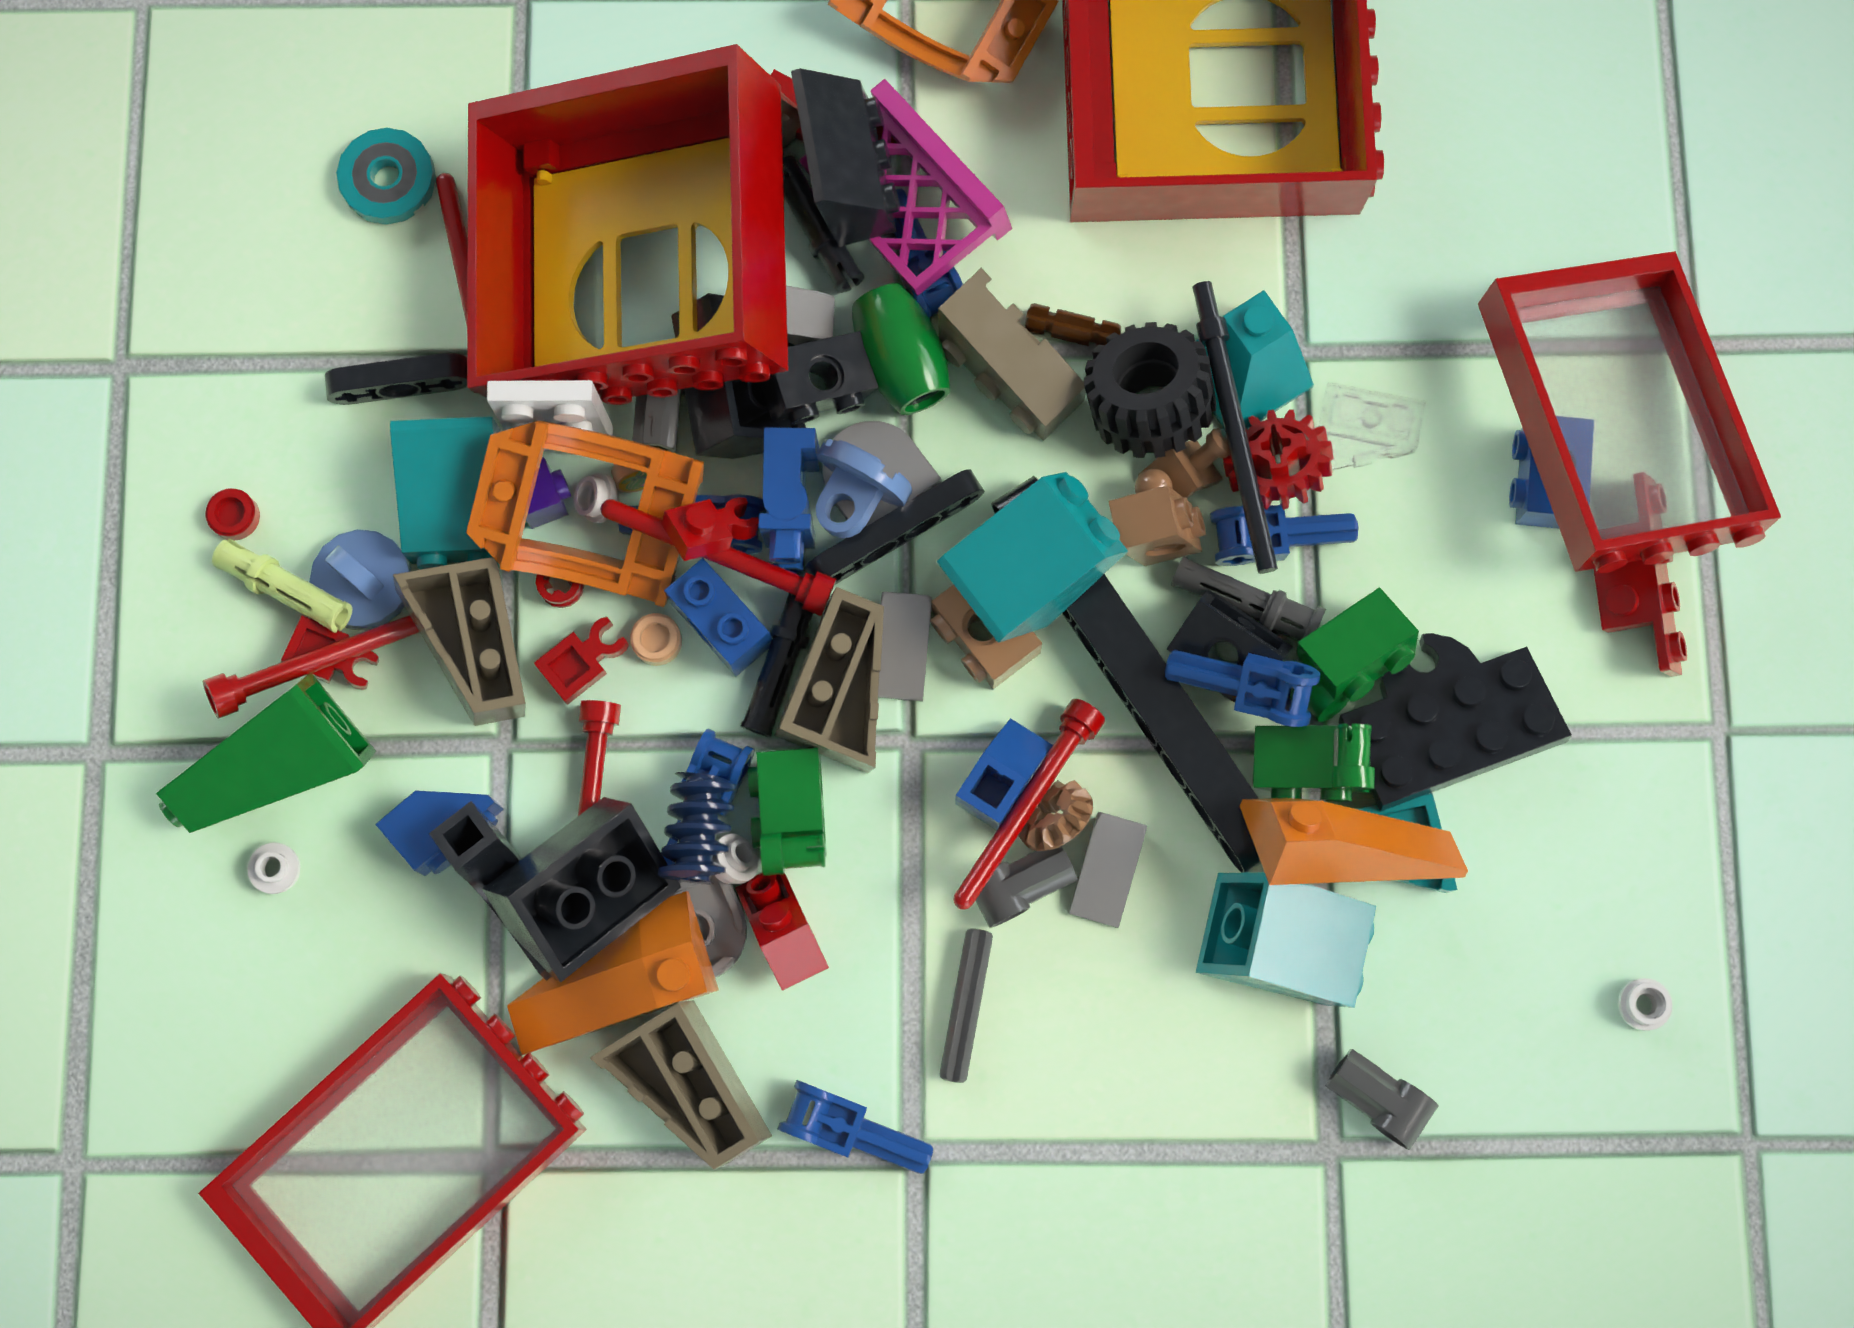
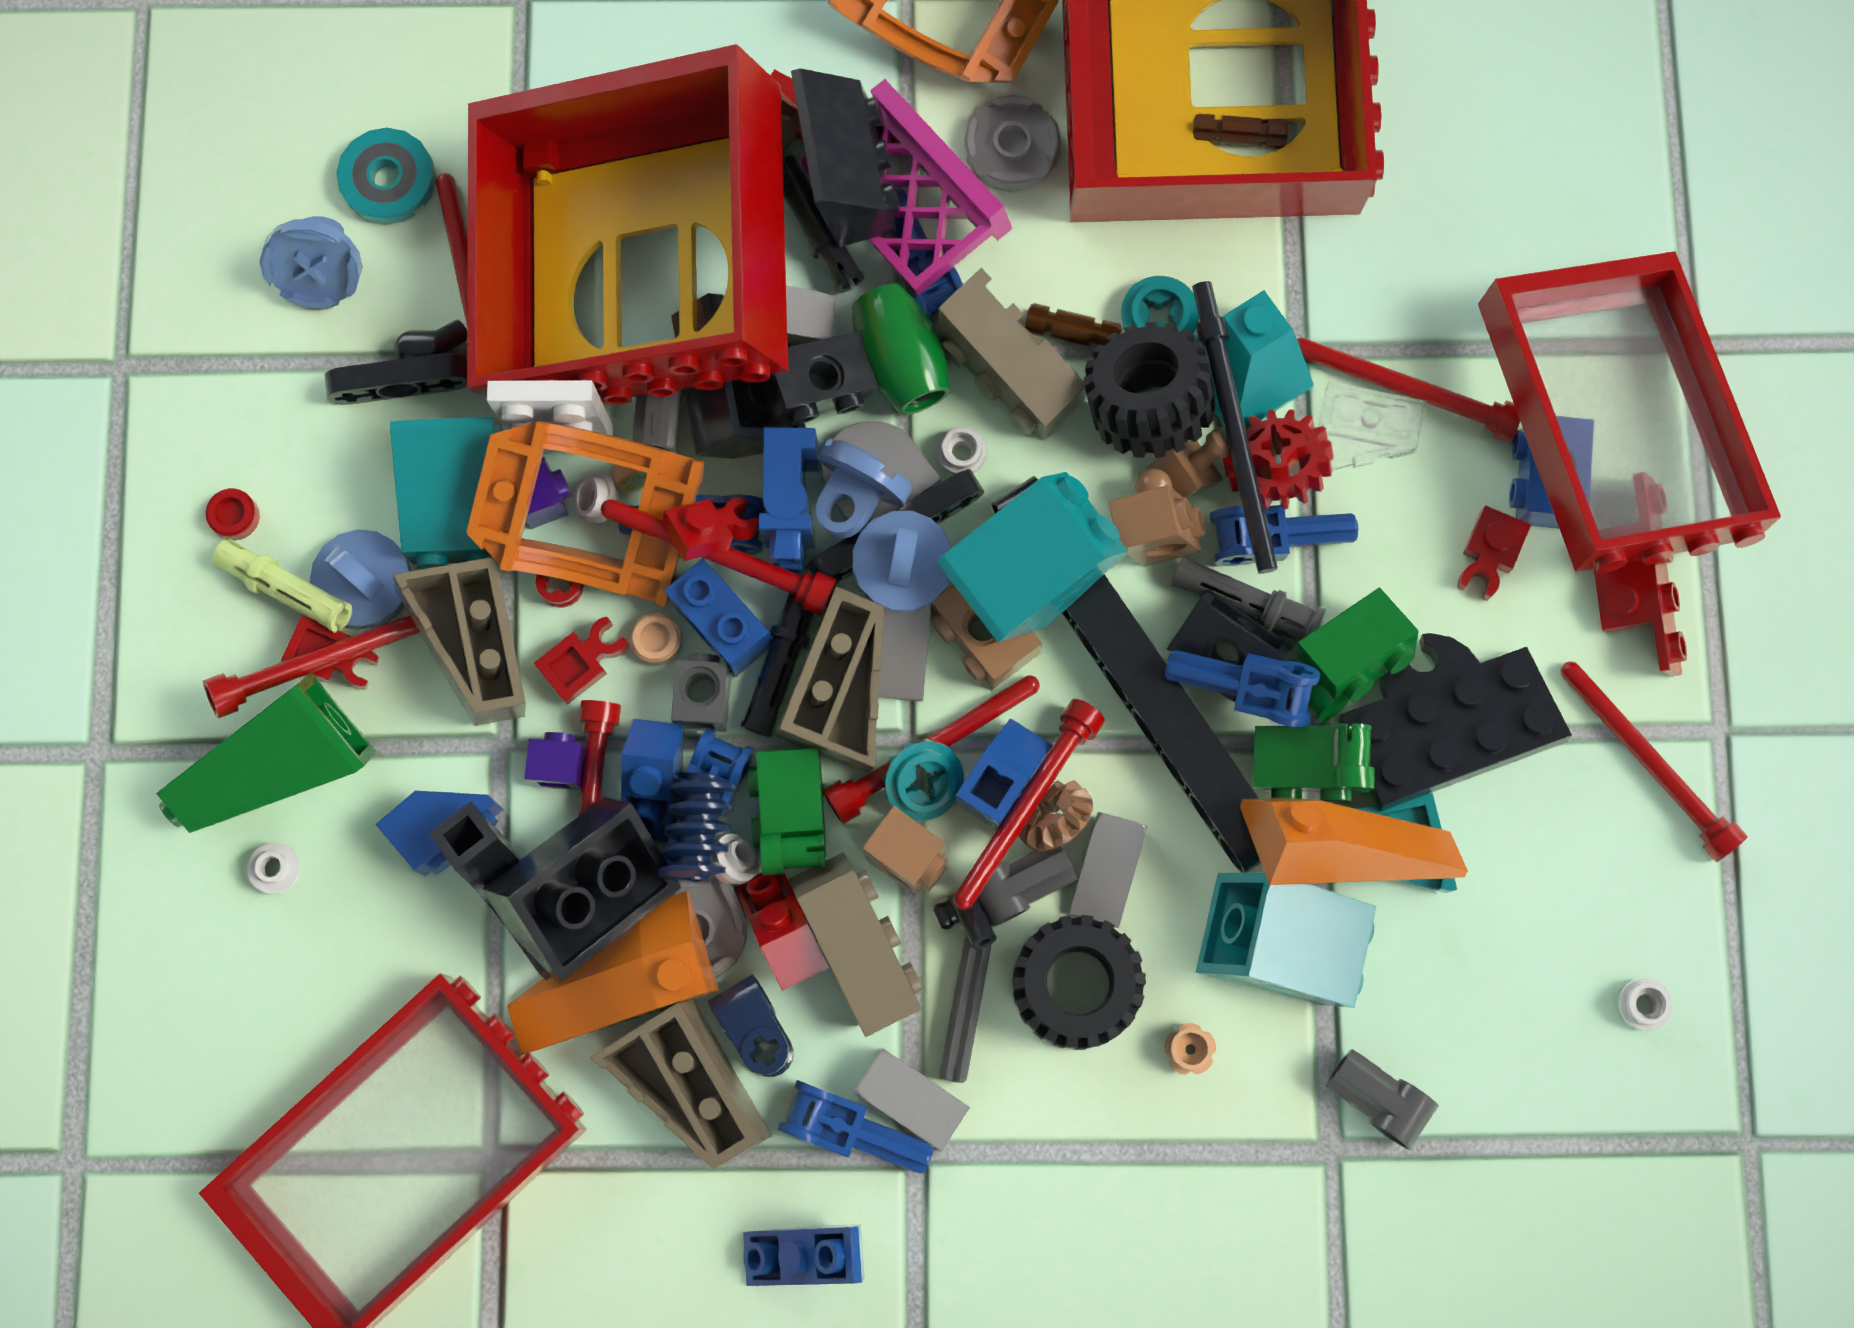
(311, 262): none -> medium blue tile
(430, 342): none -> black arm
(555, 762): none -> dark purple plate
(649, 769): none -> blue slope
(707, 714): none -> dark grey brick
(749, 1019): none -> dark blue piece
(804, 1256): none -> blue slope
(850, 796): none -> red piece
(857, 943): none -> dark tan wedge
(898, 561): none -> medium blue tile
(906, 852): none -> medium nougat brick
(911, 1099): none -> light grey slope
(942, 785): none -> teal gear
(961, 437): none -> white plate
(972, 920): none -> black arm
(1012, 143): none -> light grey tile
(1105, 945): none -> black tyre
(1156, 293): none -> teal gear
(1204, 1048): none -> light nougat plate
(1241, 131): none -> reddish brown axle
(1494, 545): none -> red plate
(1498, 418): none -> red piece
(1718, 834): none -> red piece

